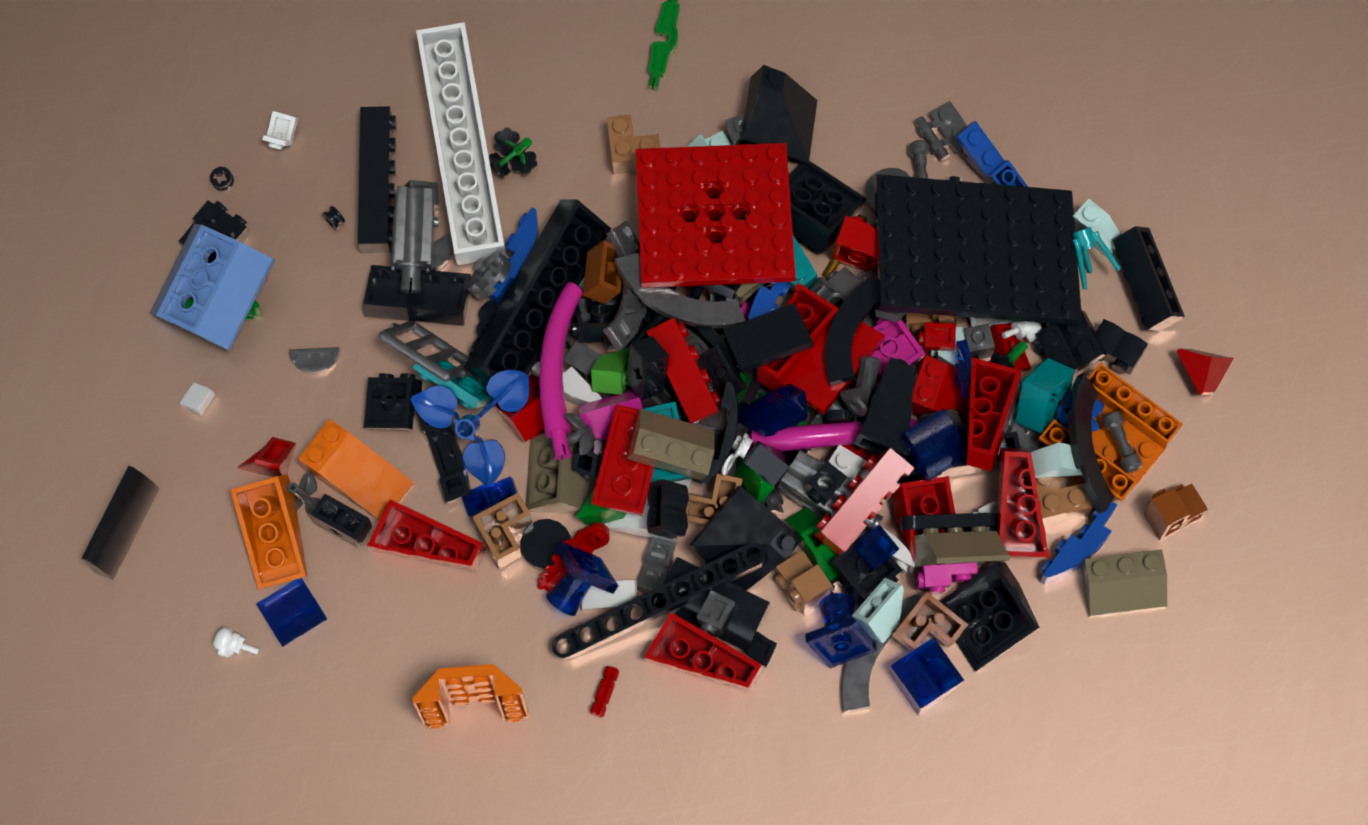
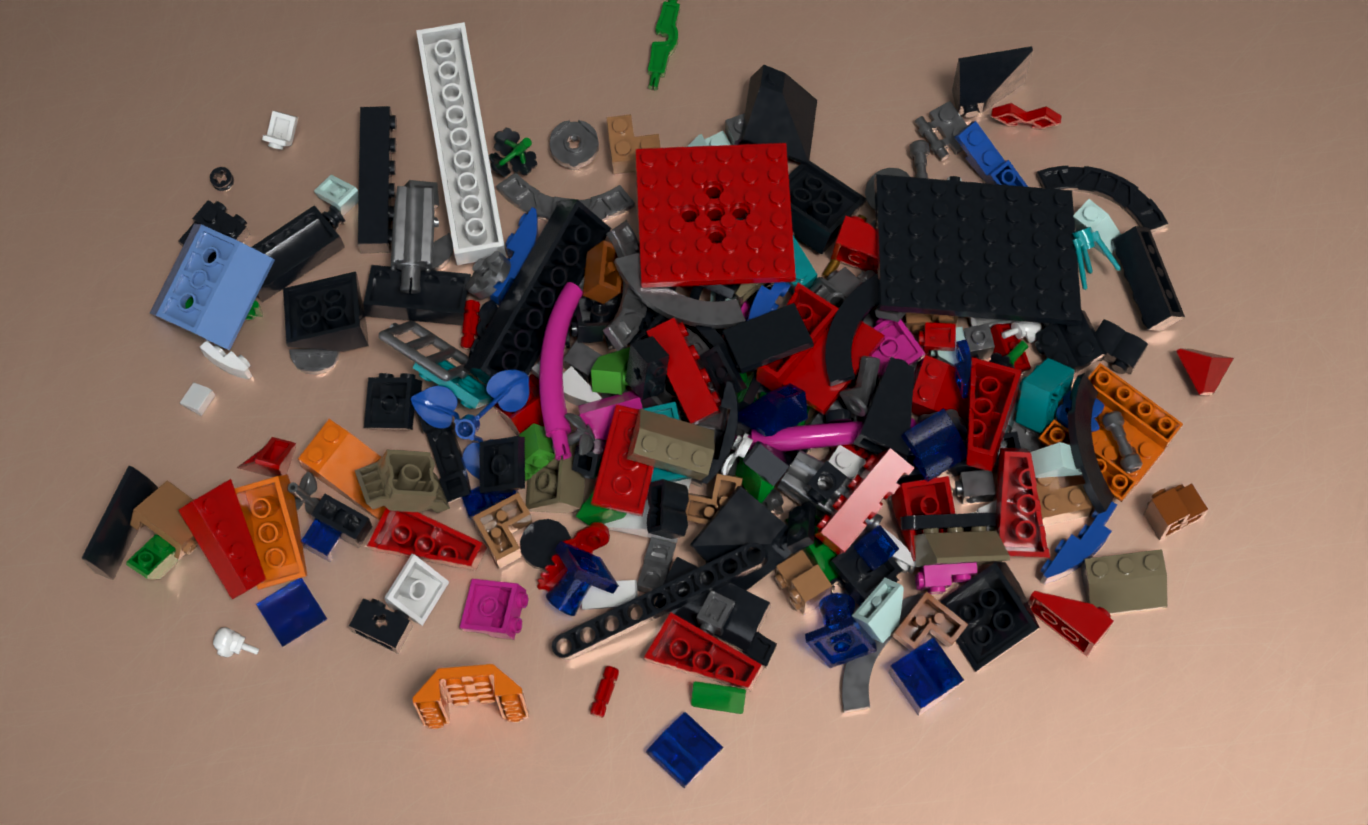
(154, 558): none -> green slope
(162, 516): none -> medium nougat panel
(225, 538): none -> red wedge
(229, 363): none -> white slope
(297, 250): none -> black slope
(321, 540): none -> clear blue panel
(326, 314): none -> black slope
(338, 194): none -> light aqua slope
(390, 636): none -> black brick
(402, 482): none -> dark tan slope
(416, 590): none -> white slope
(470, 323): none -> red axle
(494, 608): none -> dark pink plate
(502, 465): none -> black plate
(525, 197): none -> flat silver tile
(537, 449): none -> bright green slope
(574, 131): none -> flat silver plate
(684, 749): none -> clear blue slope
(718, 697): none -> green slope
(801, 527): none -> black plate
(975, 487): none -> flat silver brick
(988, 78): none -> black slope
(1039, 118): none -> red tile
(1073, 620): none -> red slope
(1108, 186): none -> black tile

